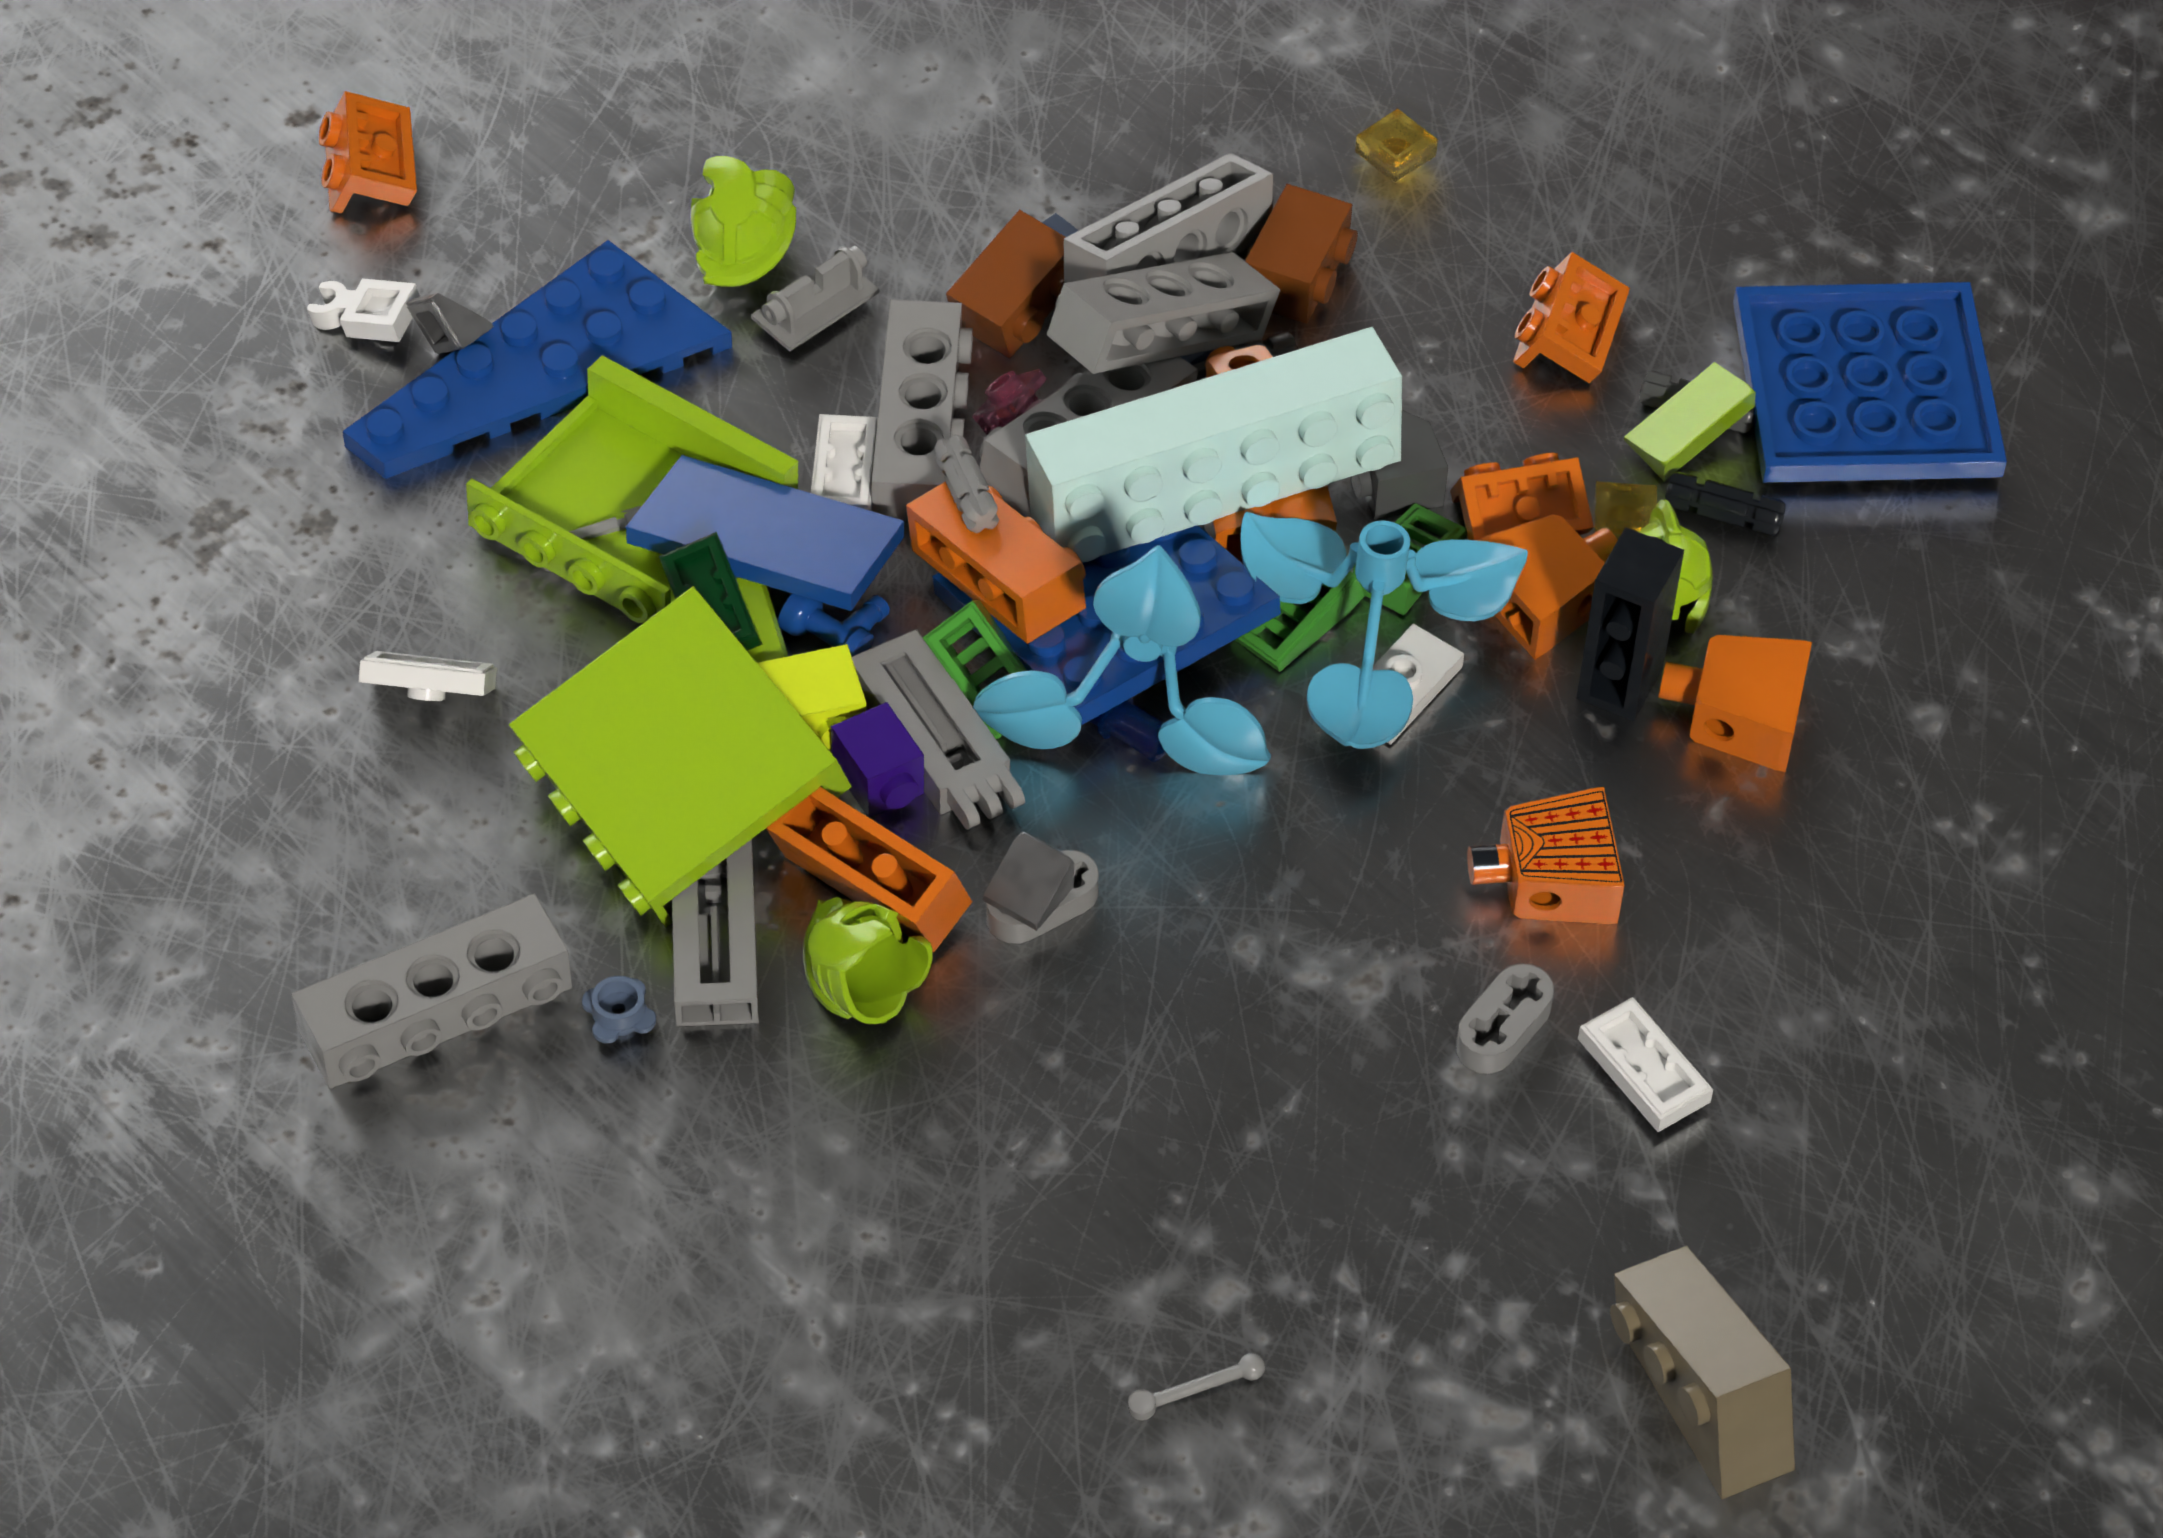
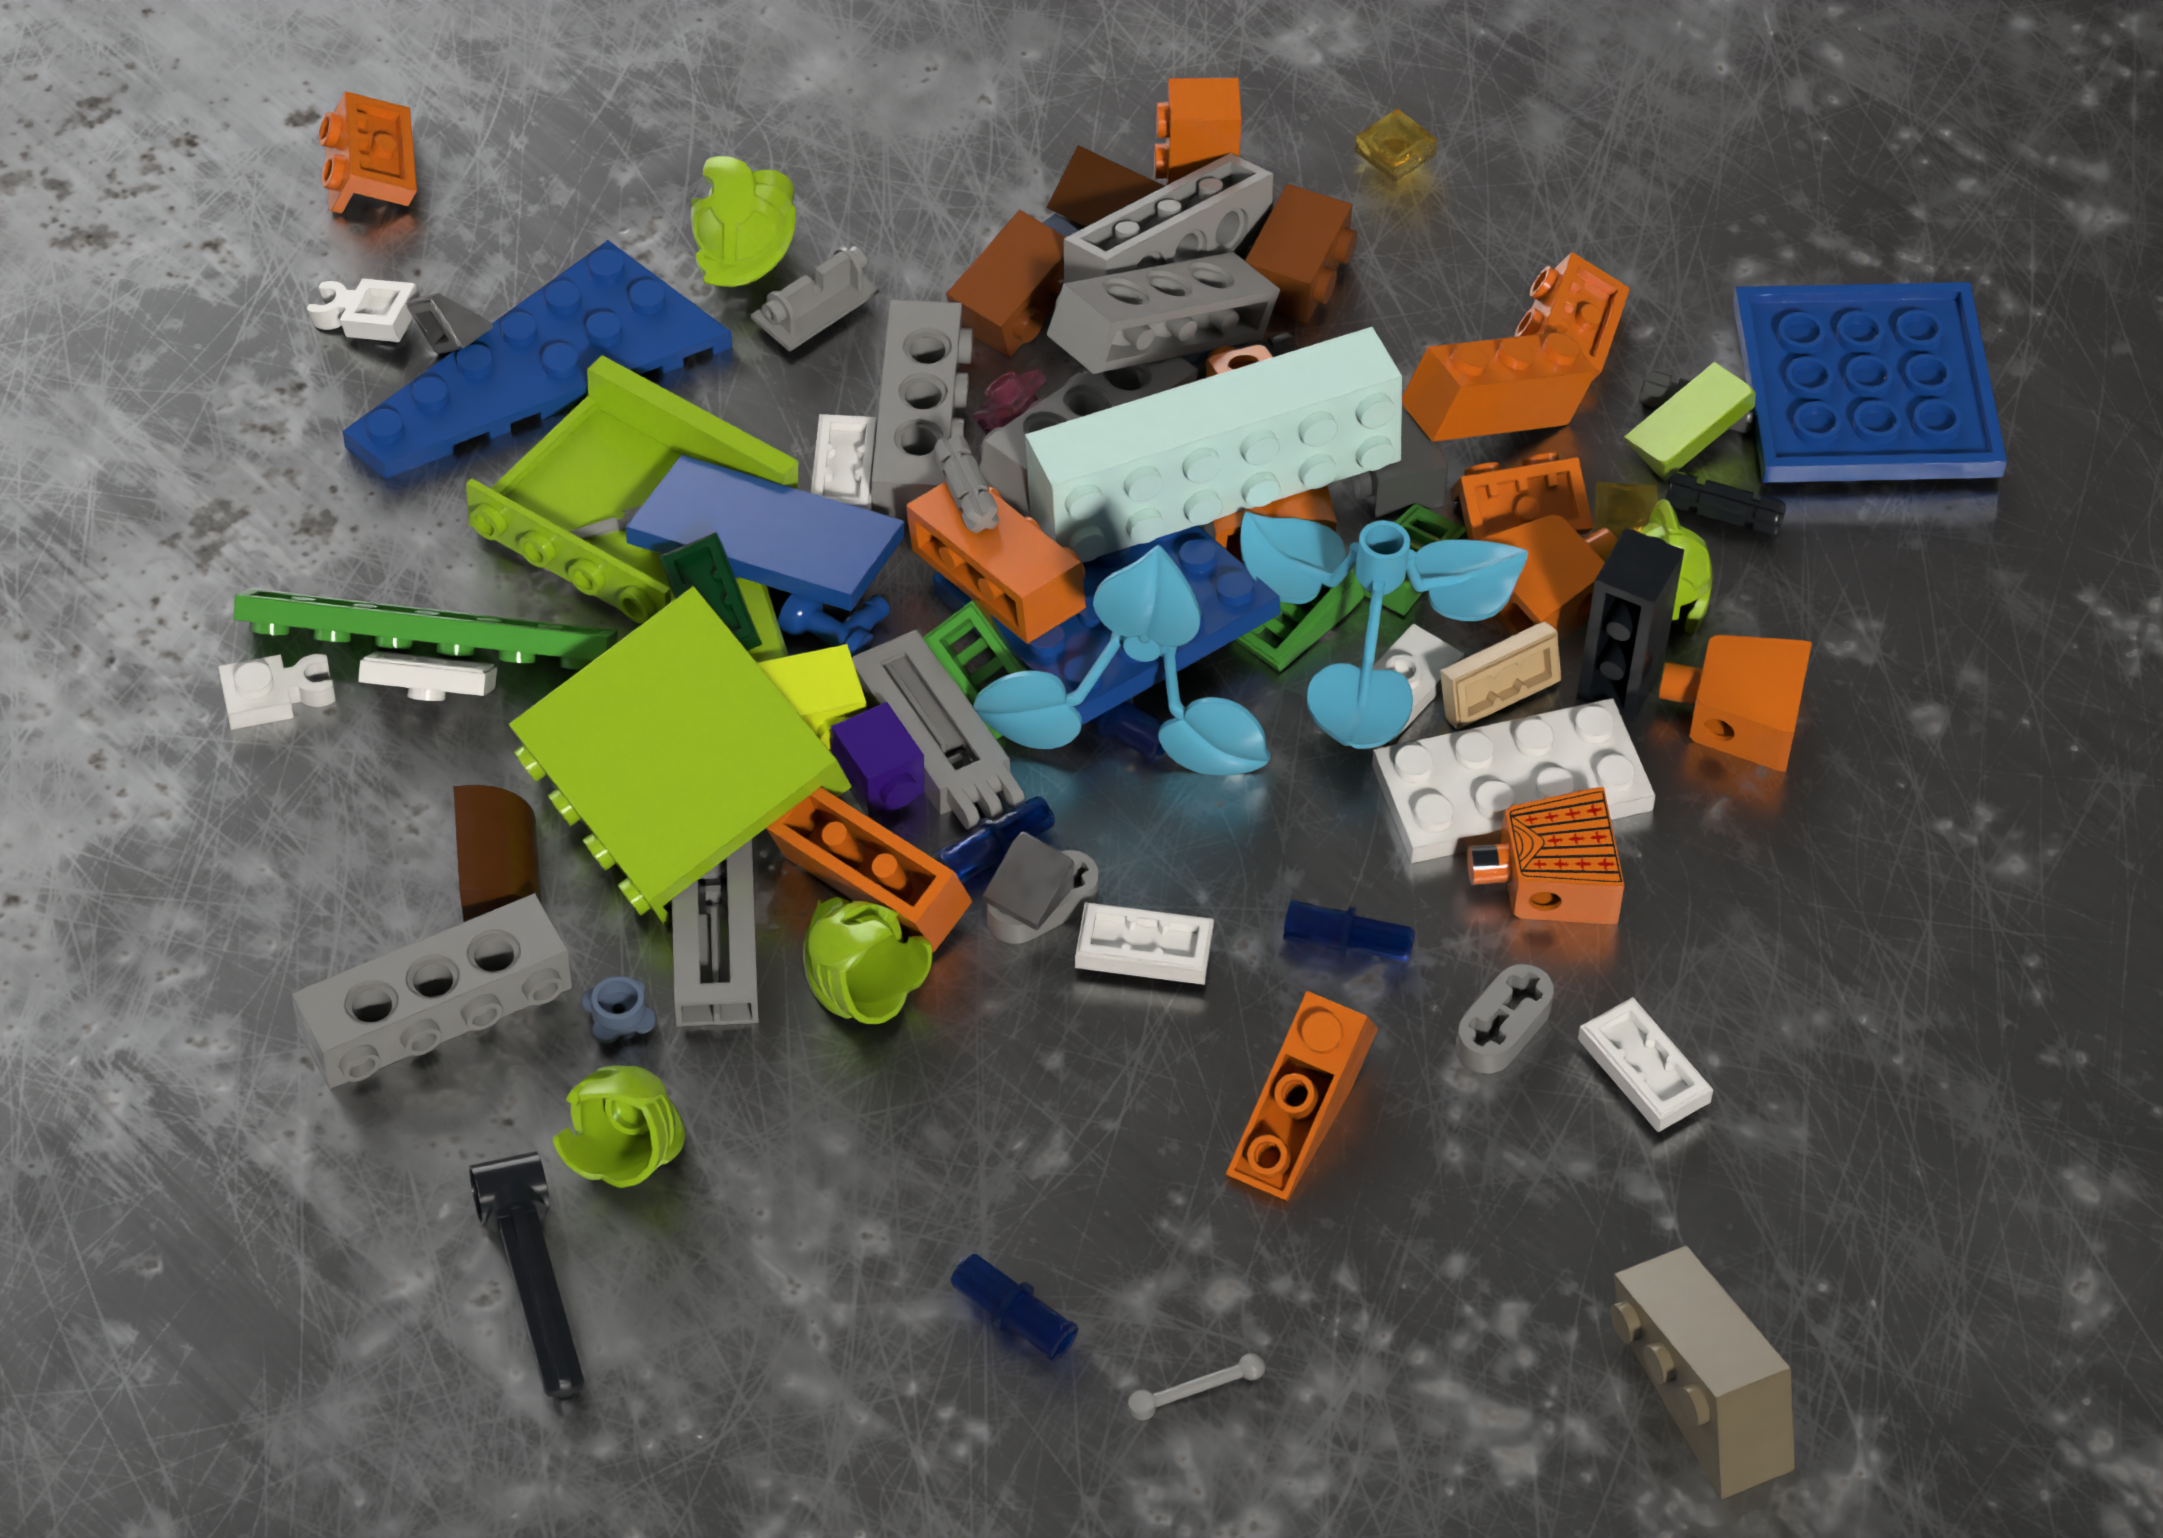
(264, 690): none -> white plate
(399, 625): none -> bright green plate
(494, 848): none -> reddish brown brick
(512, 1201): none -> black axle
(621, 1126): none -> lime helmet
(993, 839): none -> clear blue axle
(1014, 1306): none -> clear blue axle
(1097, 188): none -> reddish brown brick
(1144, 943): none -> white plate
(1198, 125): none -> orange brick
(1302, 1095): none -> orange slope
(1346, 931): none -> clear blue axle
(1458, 784): none -> white plate
(1498, 386): none -> orange brick
(1501, 675): none -> tan plate

